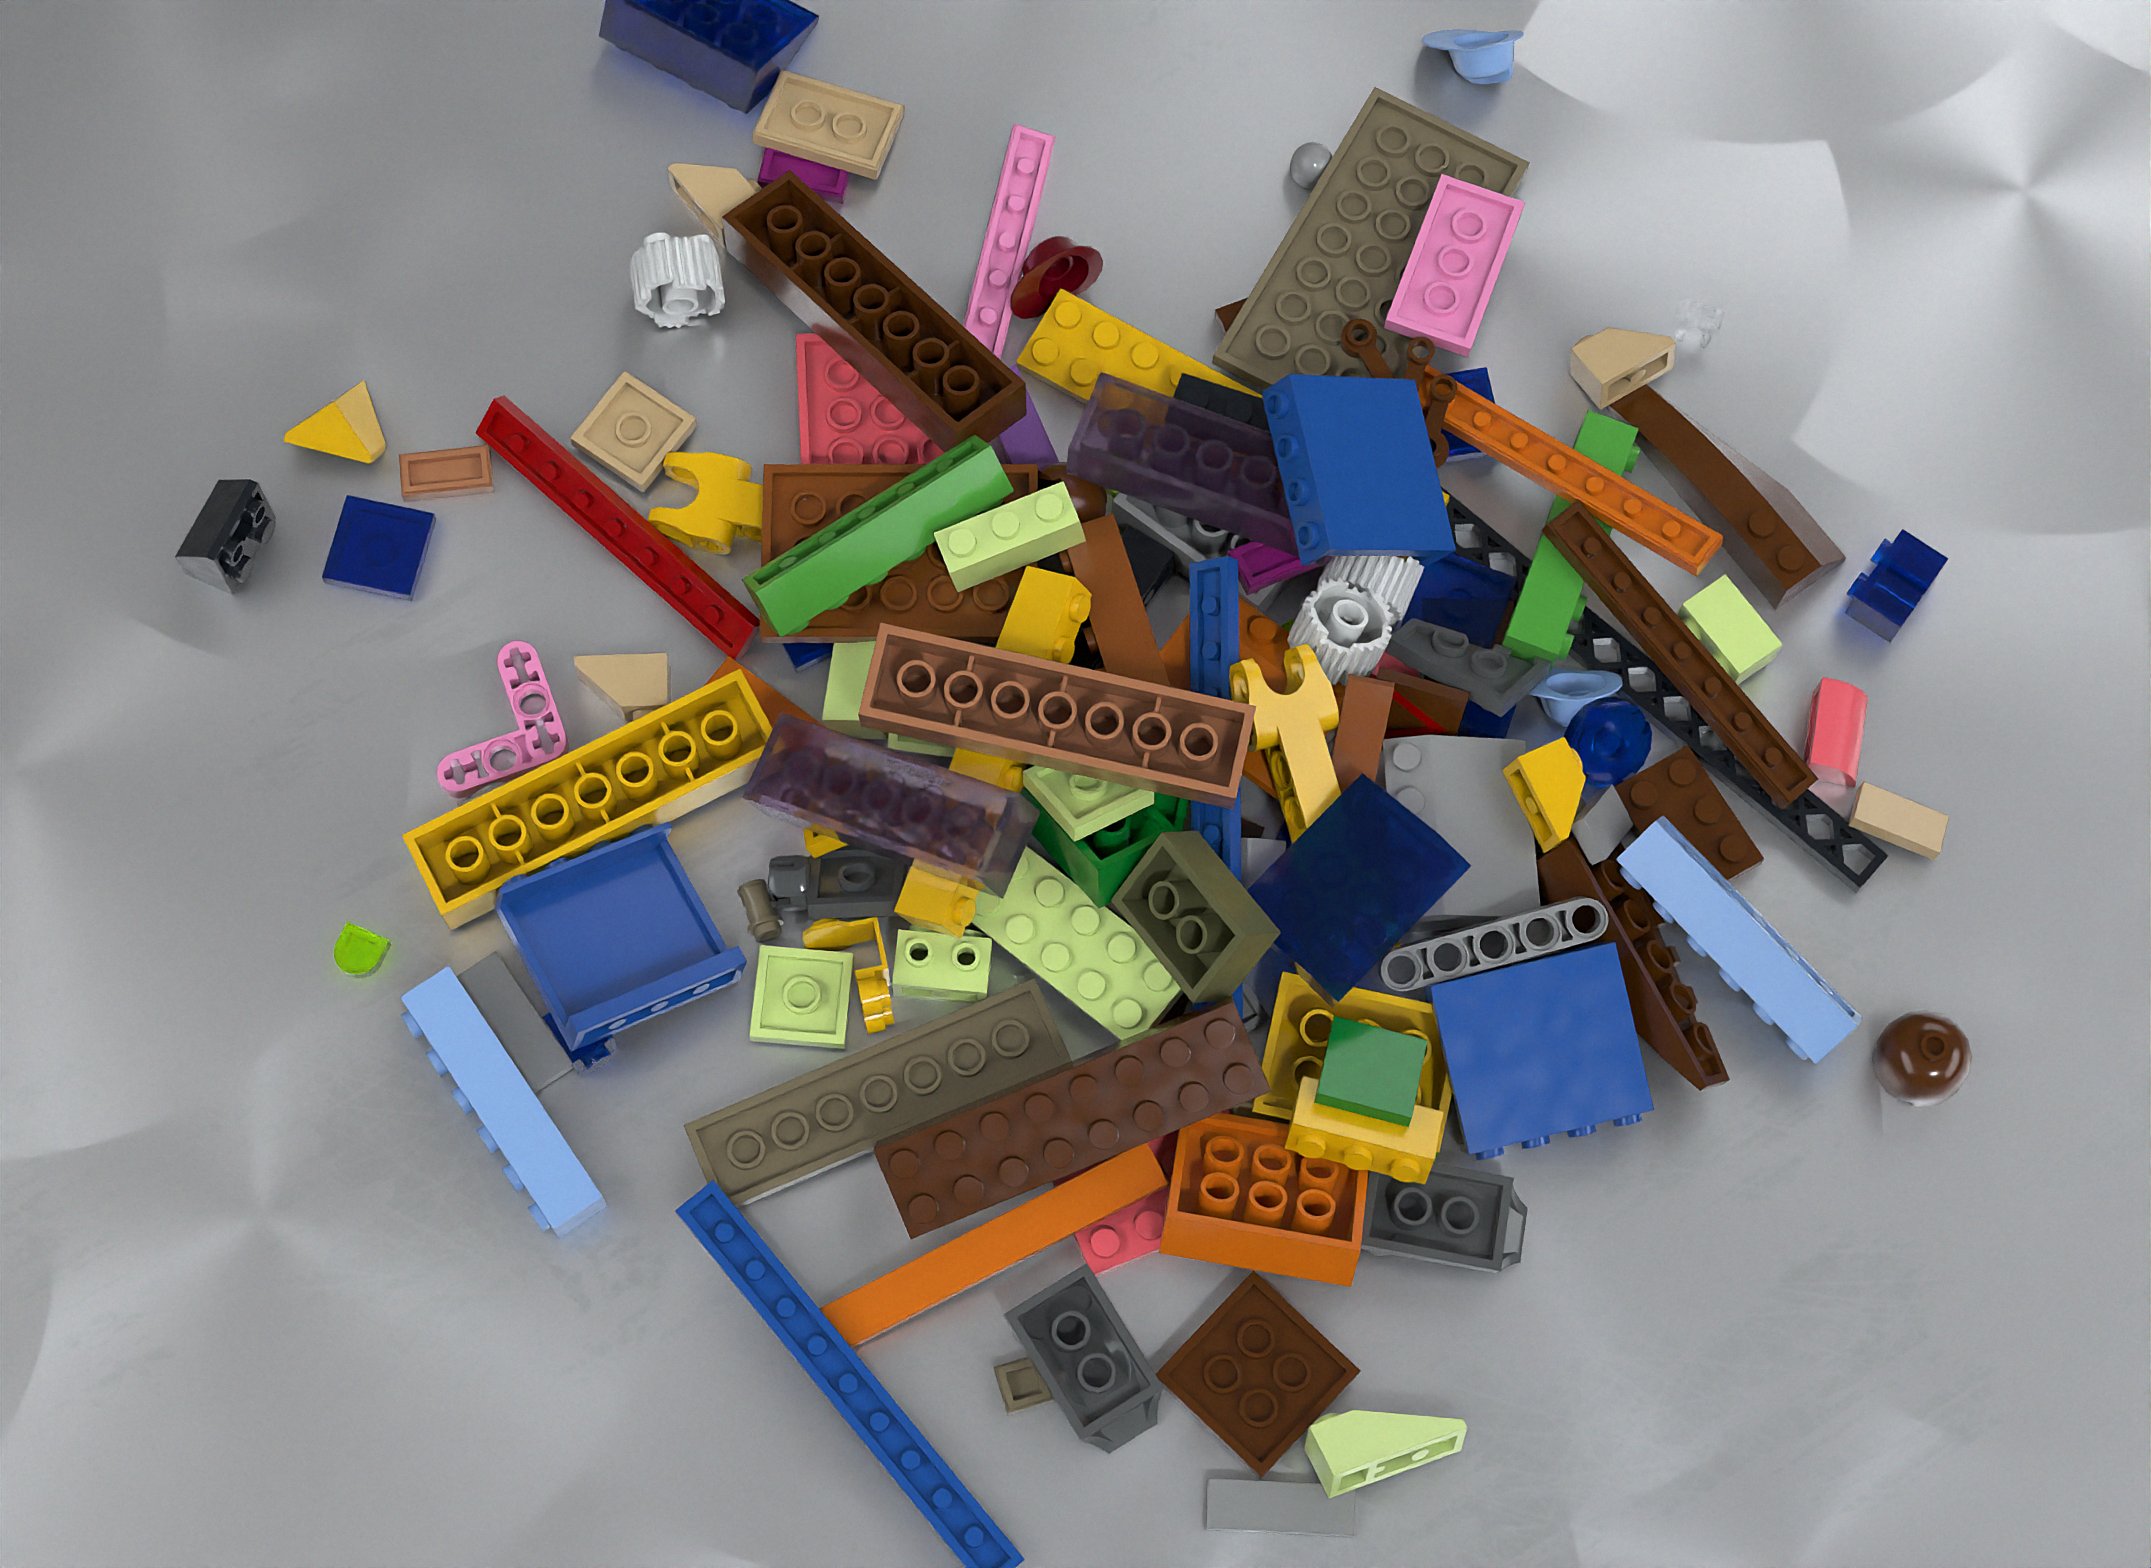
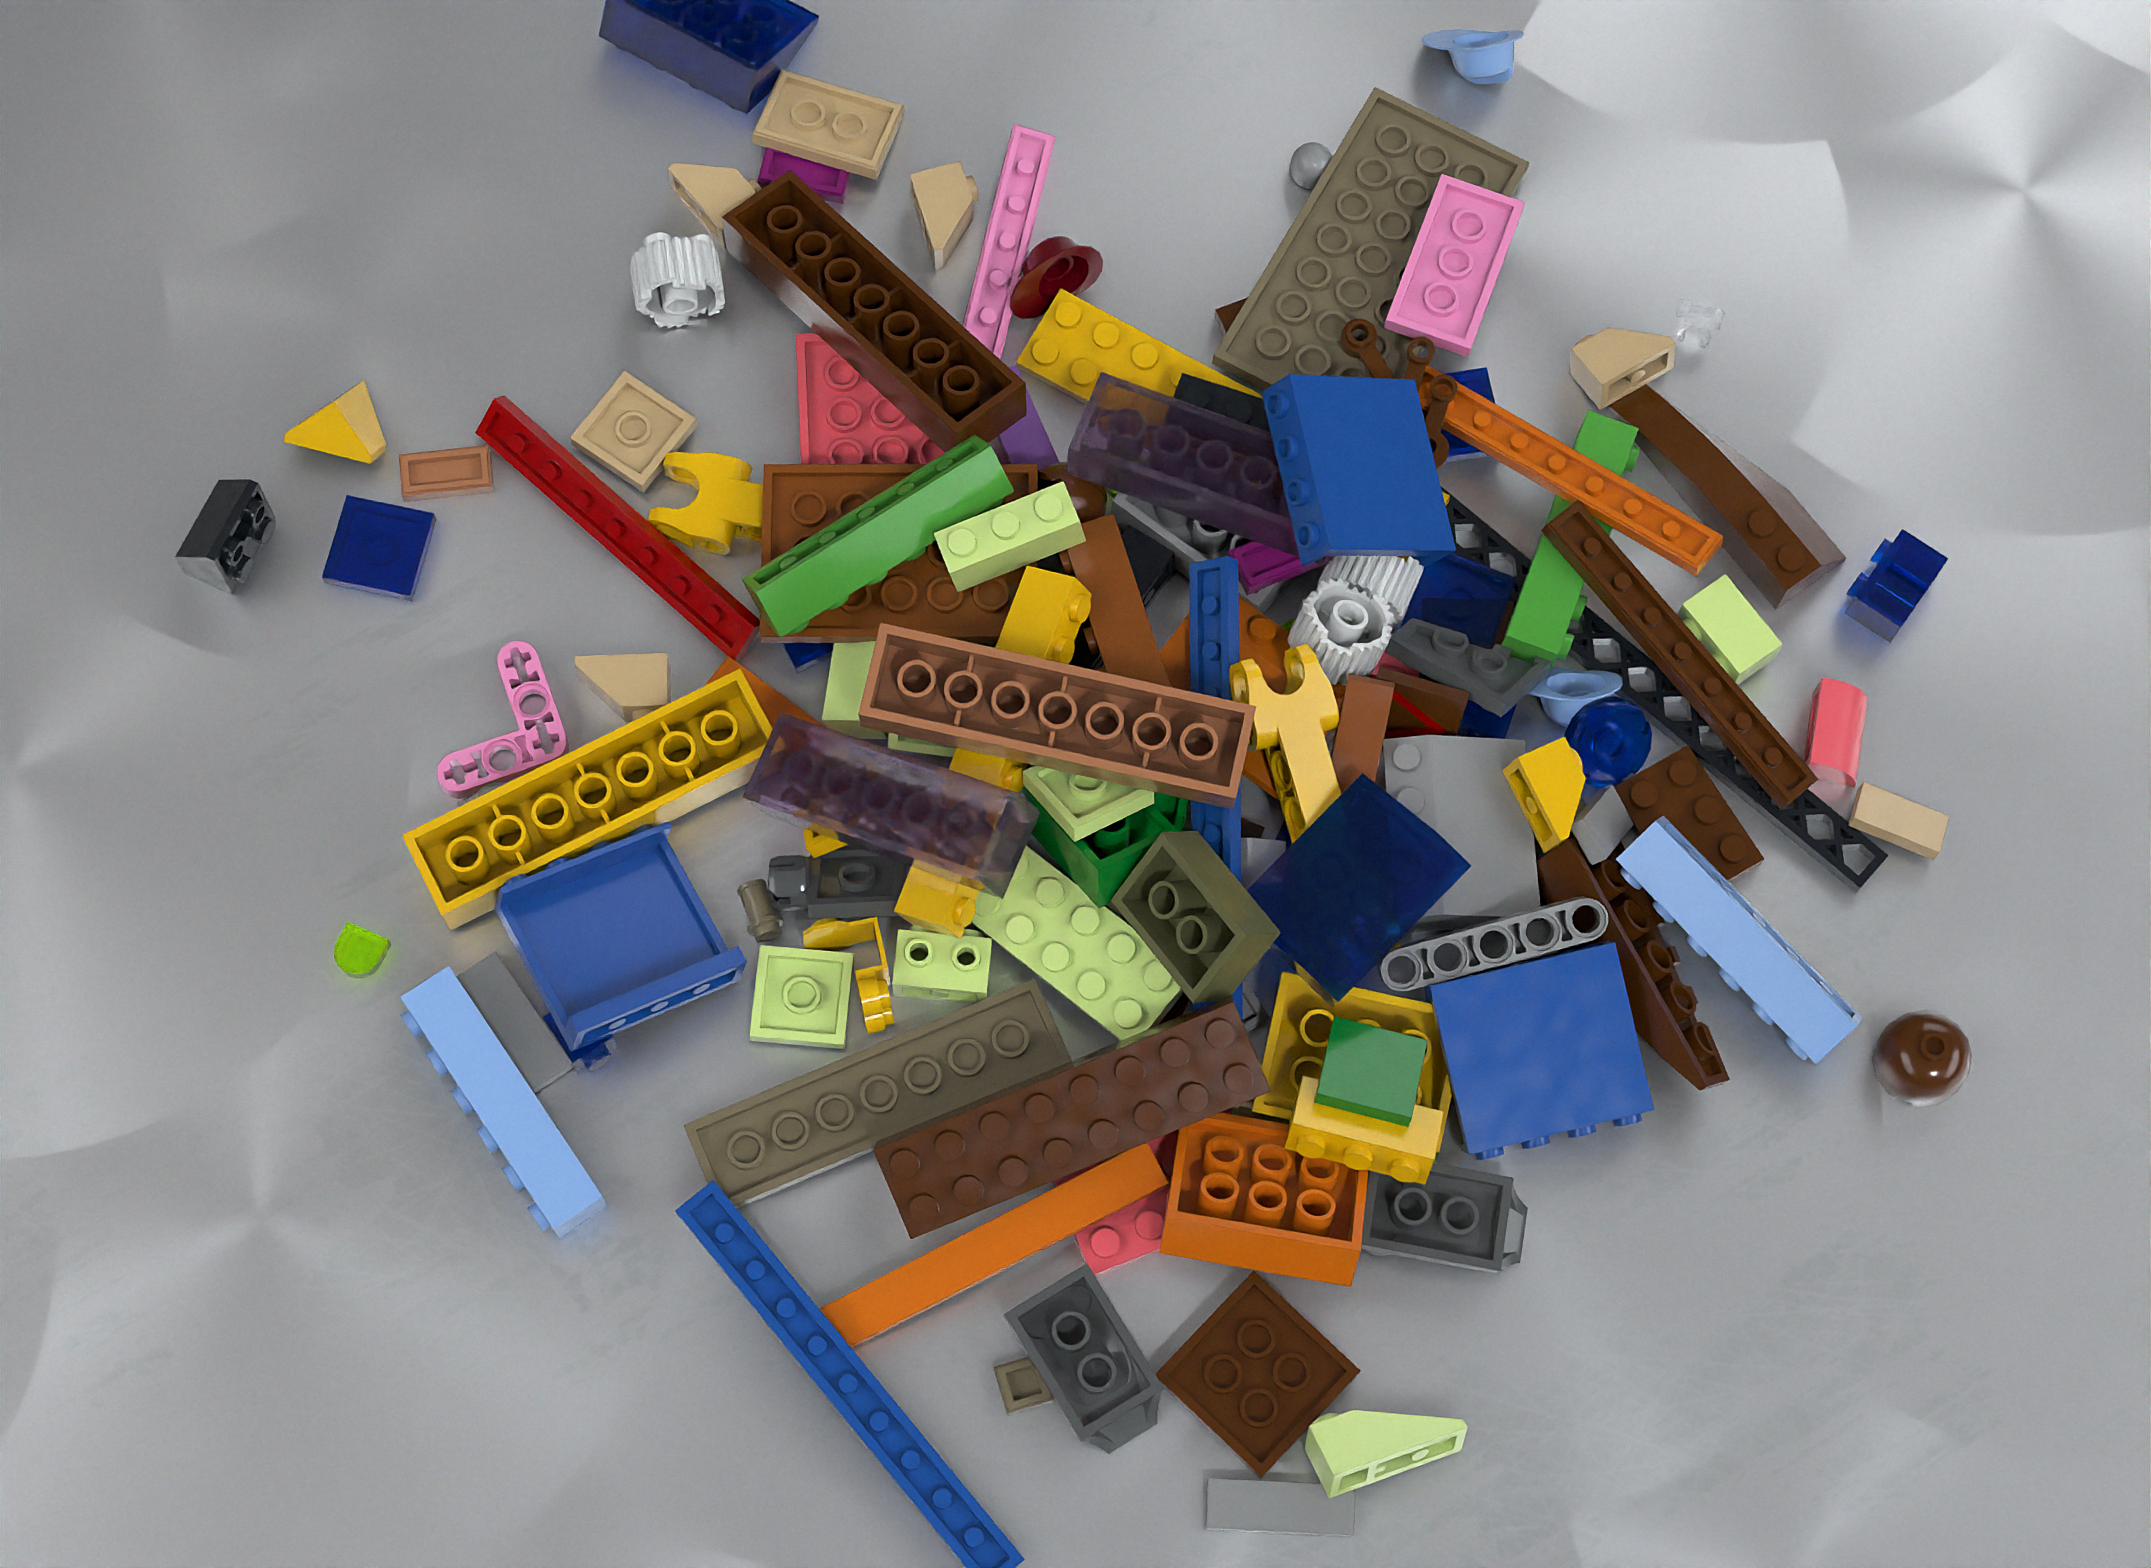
(943, 207): none -> tan slope

